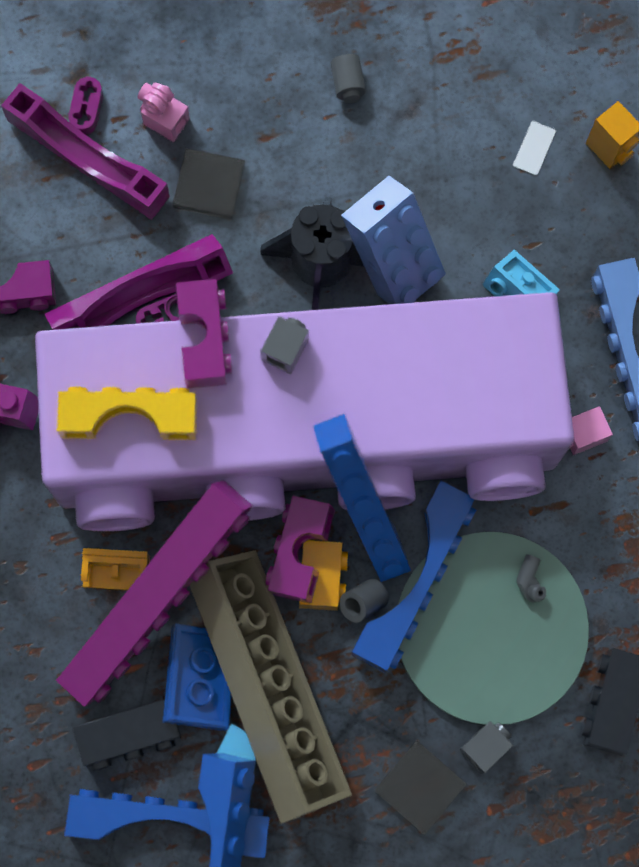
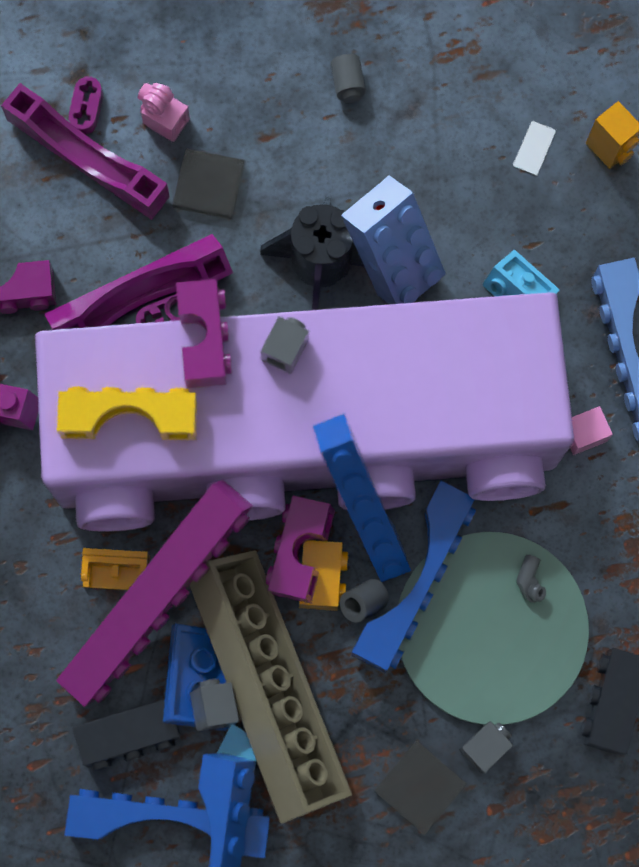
(214, 705): none -> dark grey brick

